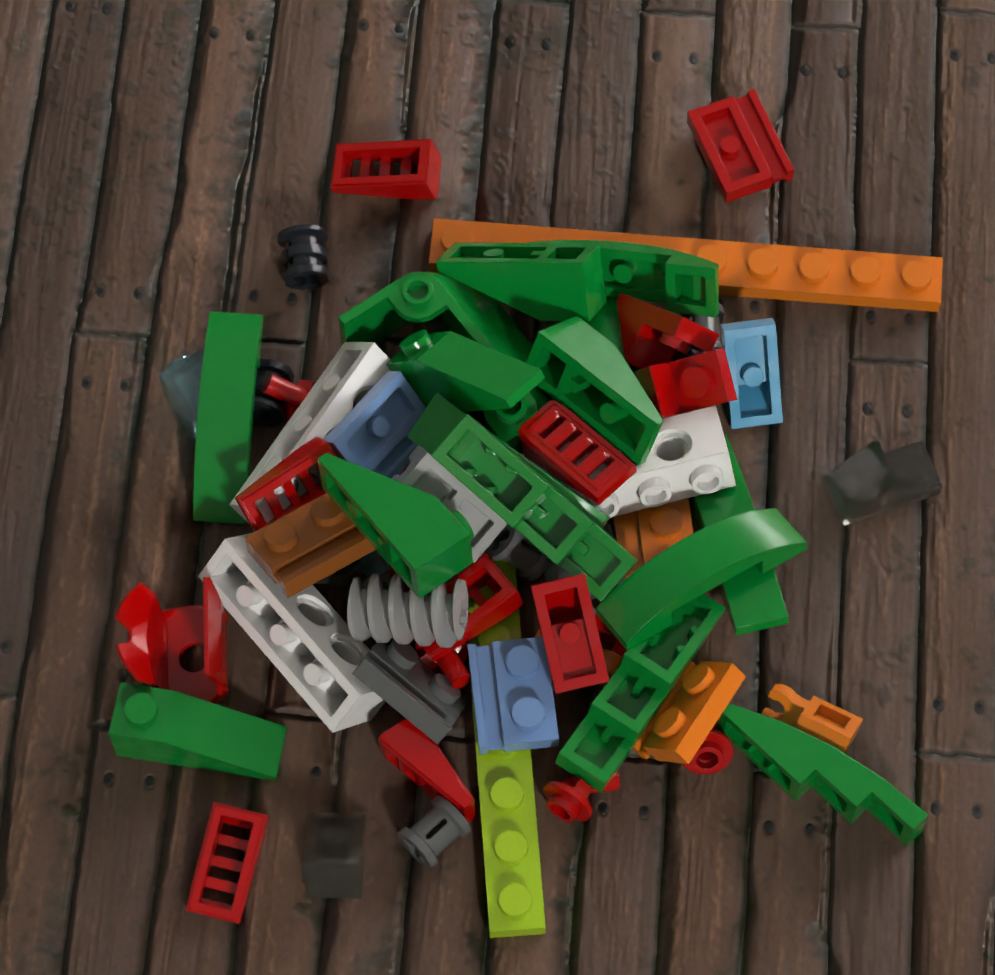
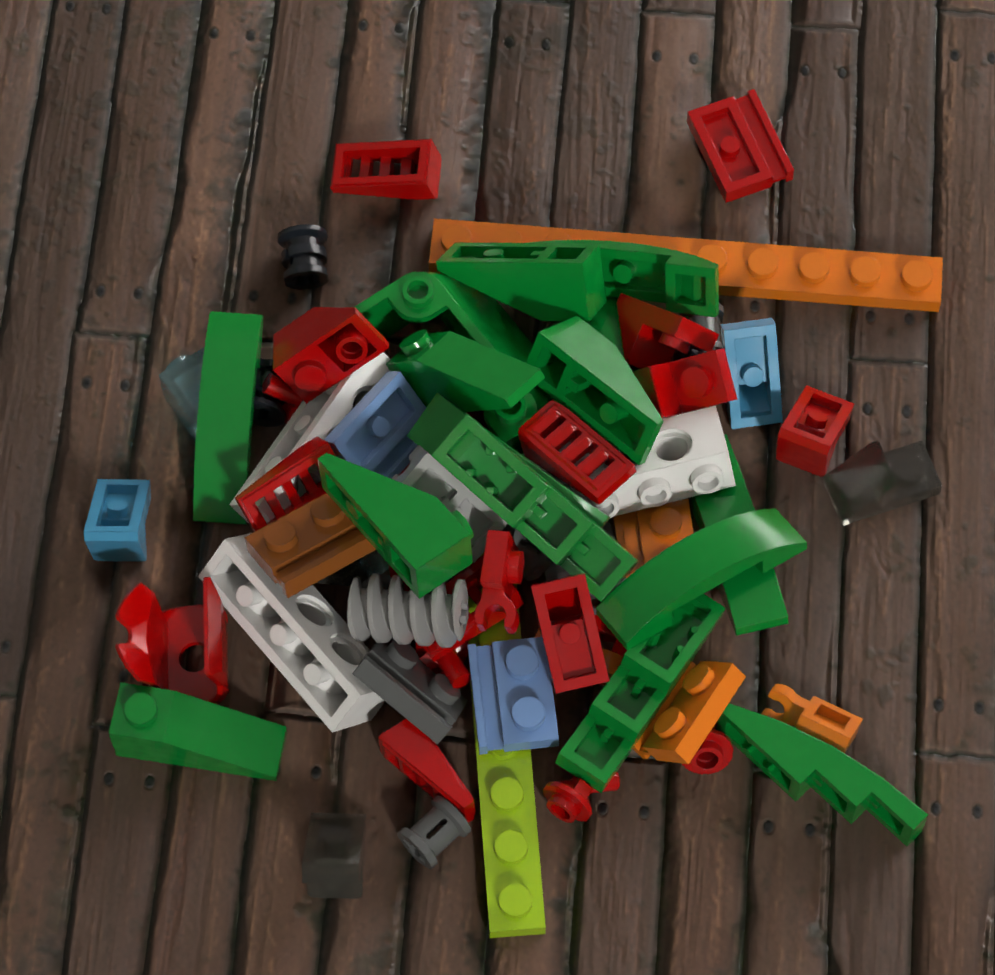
(118, 520): none -> dark azure slope
(238, 817): red slope -> none
(324, 349): none -> red slope
(500, 570): none -> red plate
(813, 430): none -> red slope

